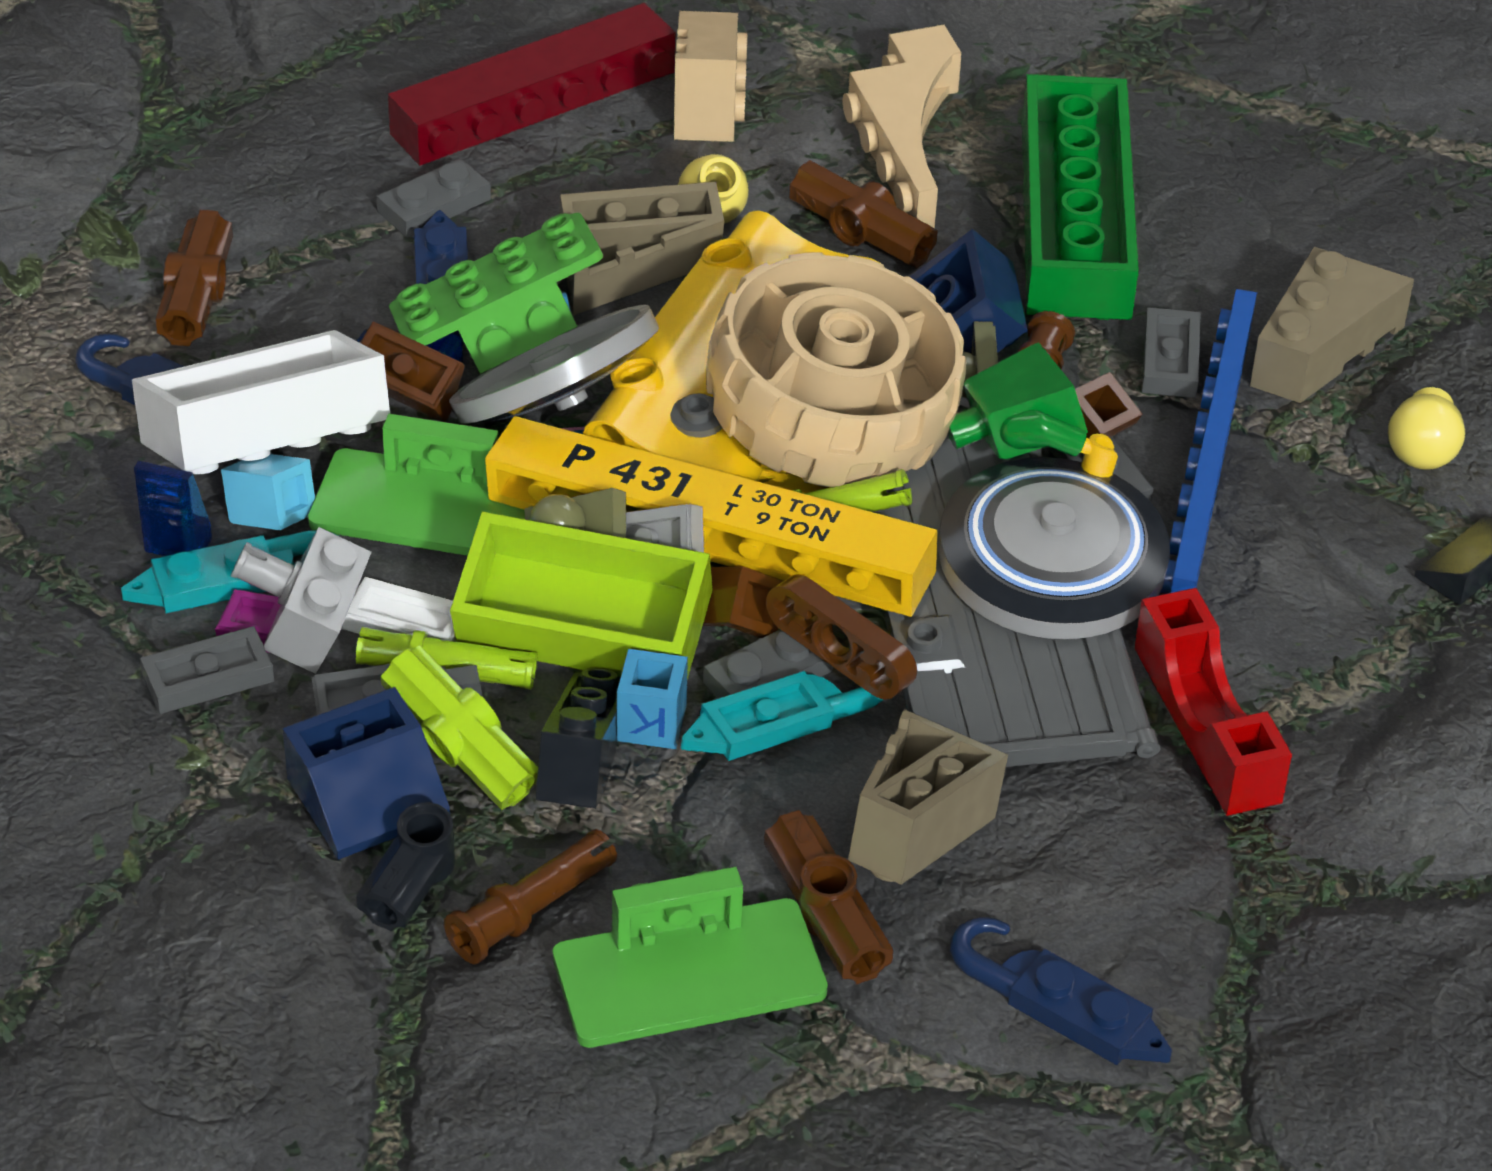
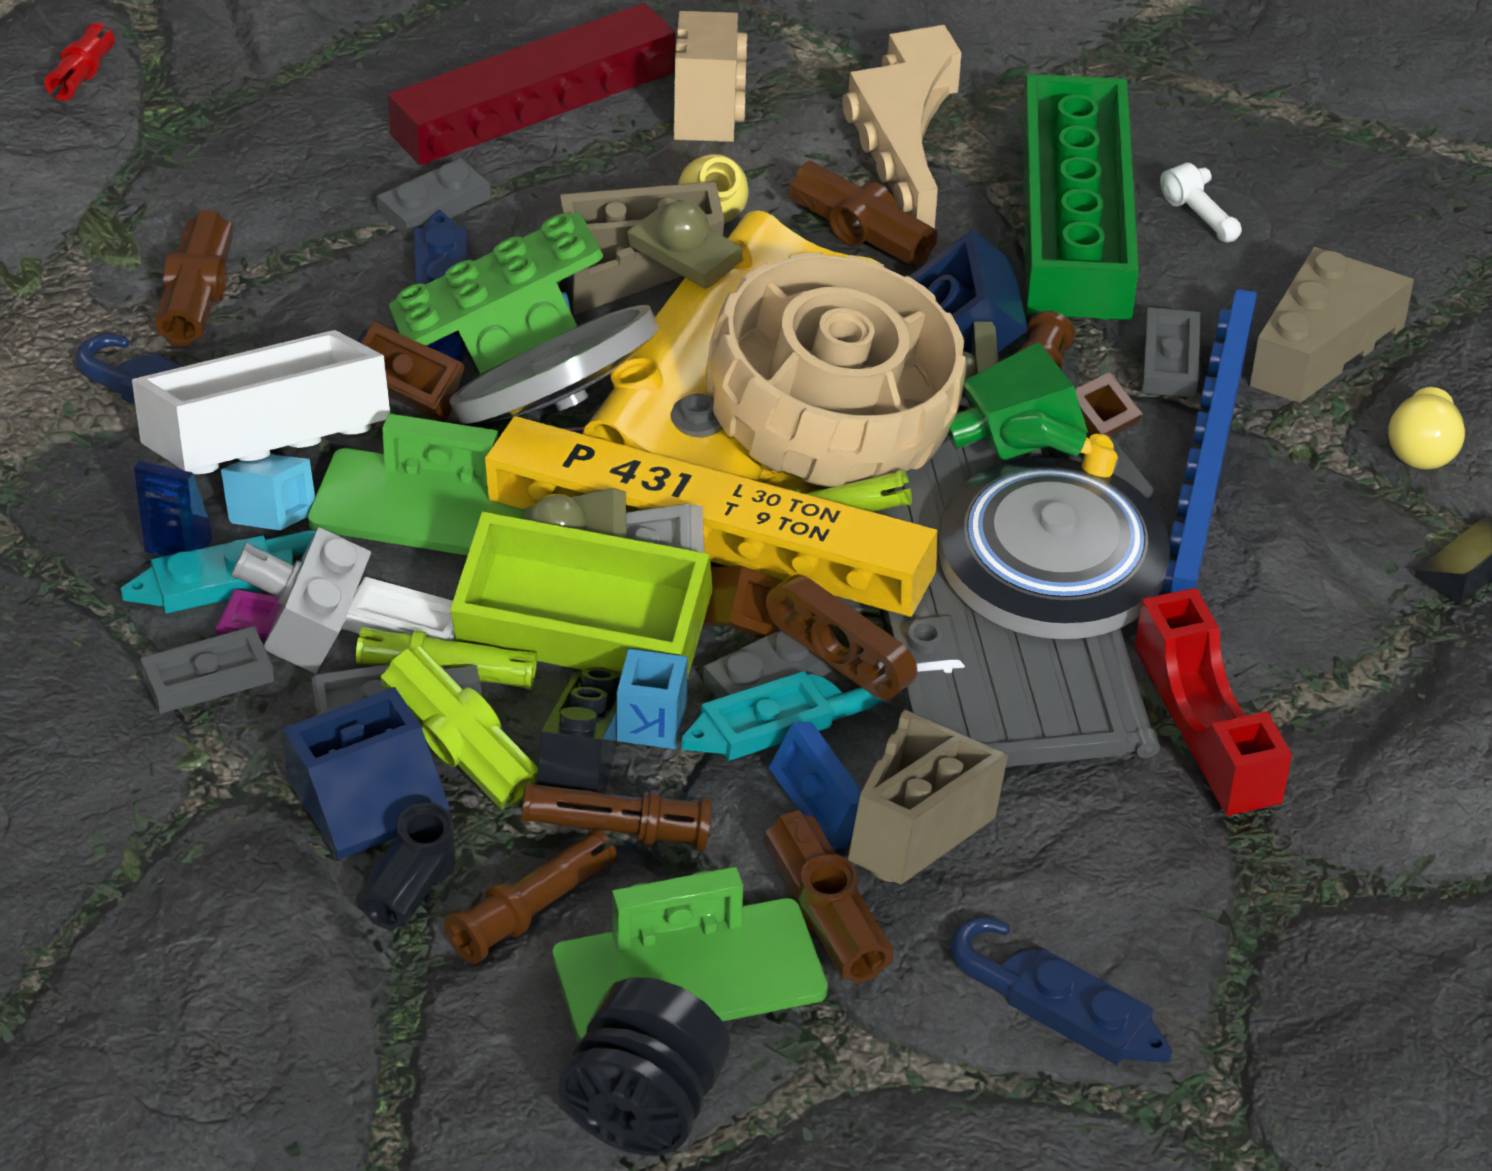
(79, 61): none -> red pin
(644, 1066): none -> black wheel
(651, 824): none -> reddish brown pin
(682, 241): none -> olive tile
(817, 782): none -> blue plate
(1186, 185): none -> white piece

